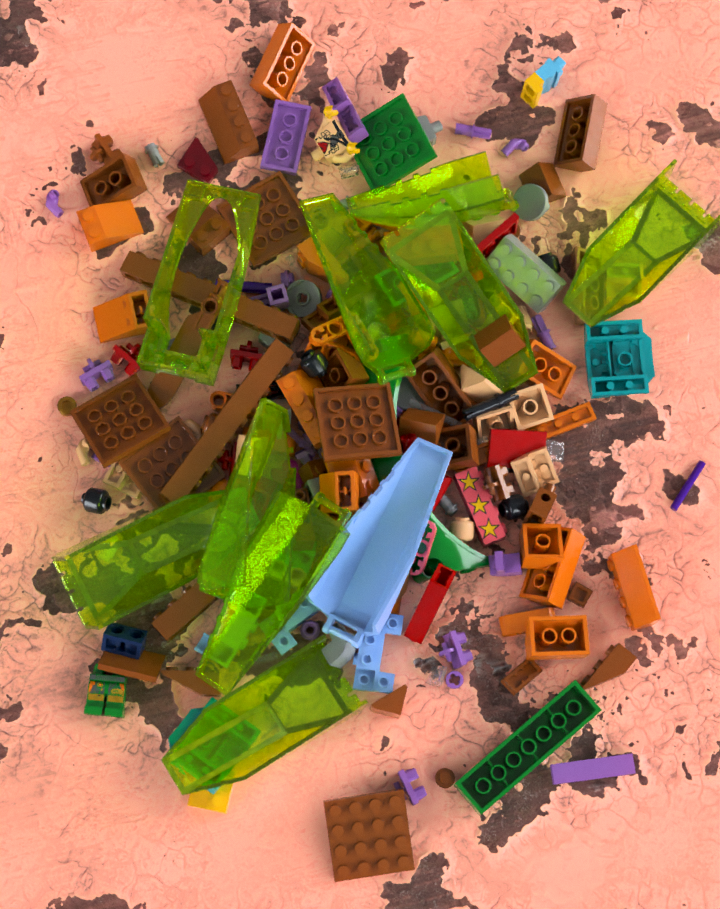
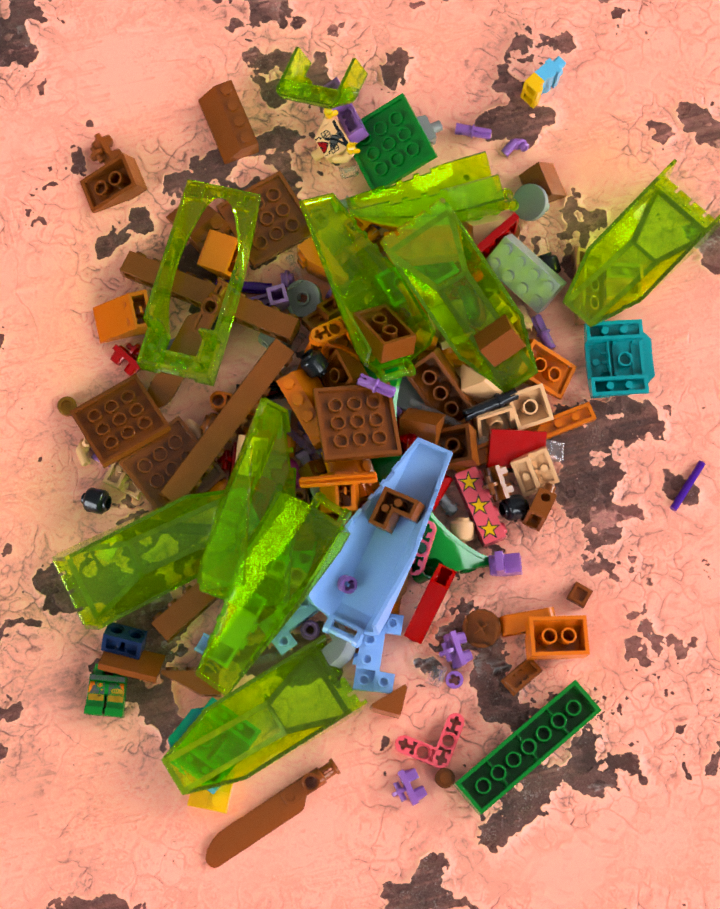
(52, 203): medium lavender arm -> none
(94, 371): medium lavender hips -> none
(109, 223): orange slope -> none
(152, 151): light grey pin -> none
(198, 163): dark red wing -> none
(219, 254): none -> orange slope
(244, 354): red hips -> none
(265, 817): none -> dark orange piece
(282, 63): orange slope -> none
(285, 137): medium lavender plate -> none
(298, 88): none -> clear neon green windscreen
(338, 479): none -> orange axle
(348, 590): none -> medium lavender bush
(369, 835): dark orange plate -> none
(376, 385): none -> medium lavender axle
(385, 333): none -> dark orange slope
(393, 506): none -> dark orange brick
(433, 751): none -> coral beam
(481, 628): none -> dark orange tile
(540, 545): orange slope -> none
(551, 583): orange slope -> none
(580, 133): dark orange slope -> none
(592, 769): medium lavender slope -> none
(614, 665): dark orange slope -> none
(634, 588): orange slope -> none

